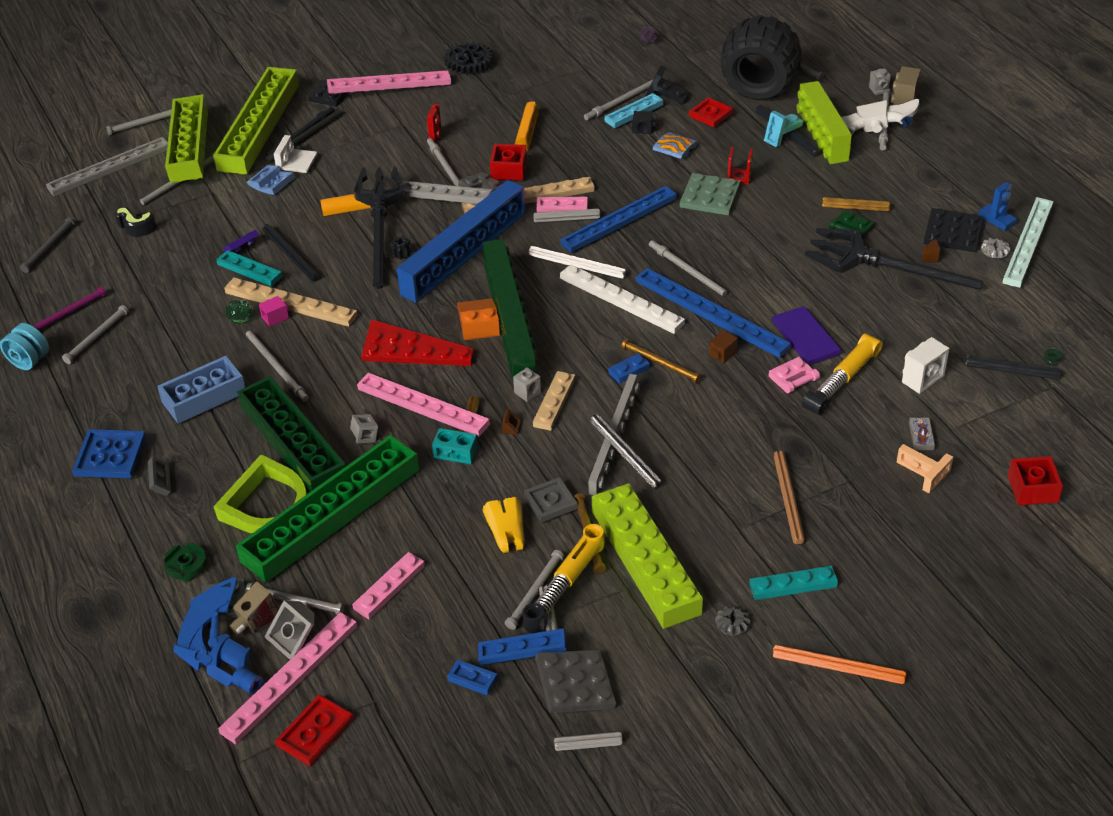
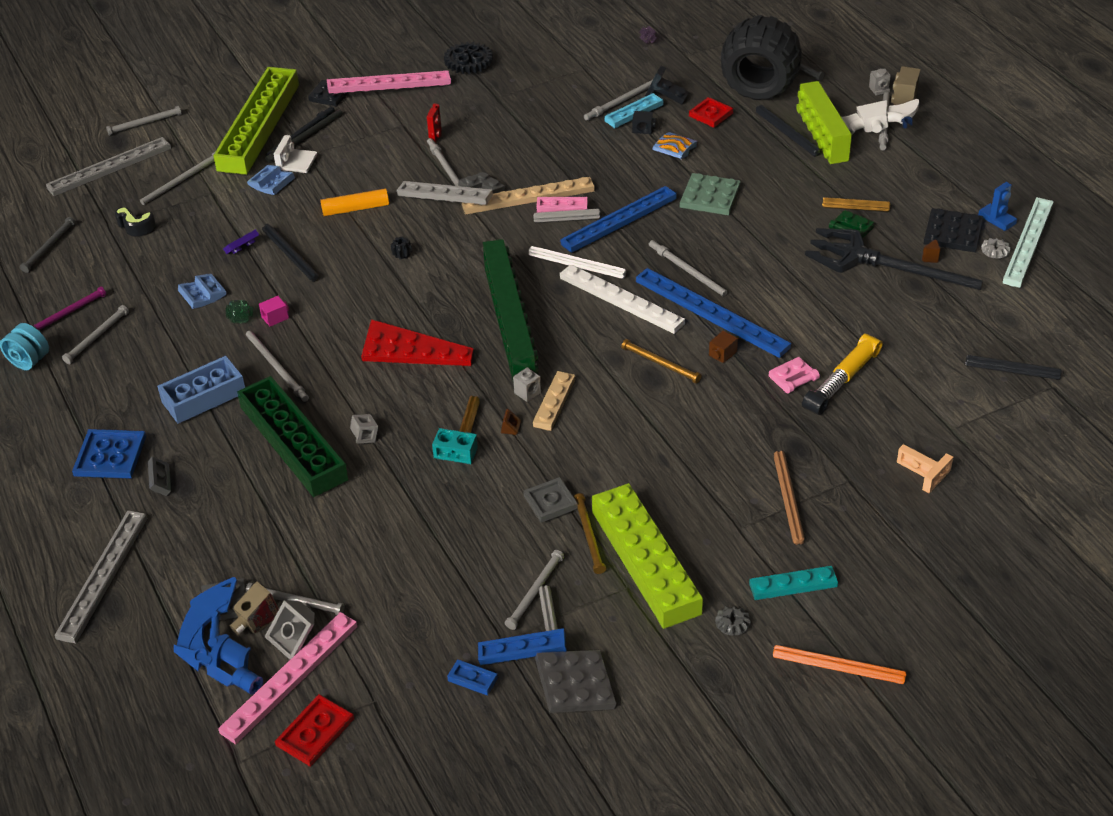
(101, 577): none -> light grey tile
(187, 139): lime brick -> none
(188, 570): dark green plate -> none
(202, 291): none -> medium blue slope
(249, 268): teal plate -> none
(262, 467): lime window -> none
(295, 302): tan plate -> none
(327, 508): green brick -> none
(378, 199): black piece -> none
(388, 585): bright pink plate -> none
(423, 404): bright pink plate -> none
(460, 241): blue brick -> none
(478, 319): orange slope -> none
(506, 525): yellow piece -> none
(508, 162): red brick -> none
(527, 125): light orange brick -> none
(588, 741): light grey axle -> none
(589, 544): piece -> none
(618, 424): light grey plate -> none
(625, 450): axle -> none
(632, 365): blue plate -> none
(734, 171): red piece -> none
(779, 125): medium azure bracket -> none
(806, 335): dark purple tile -> none
(921, 434): tile -> none
(925, 365): white brick -> none
(1034, 480): red brick -> none
(1052, 357): clear green bush -> none

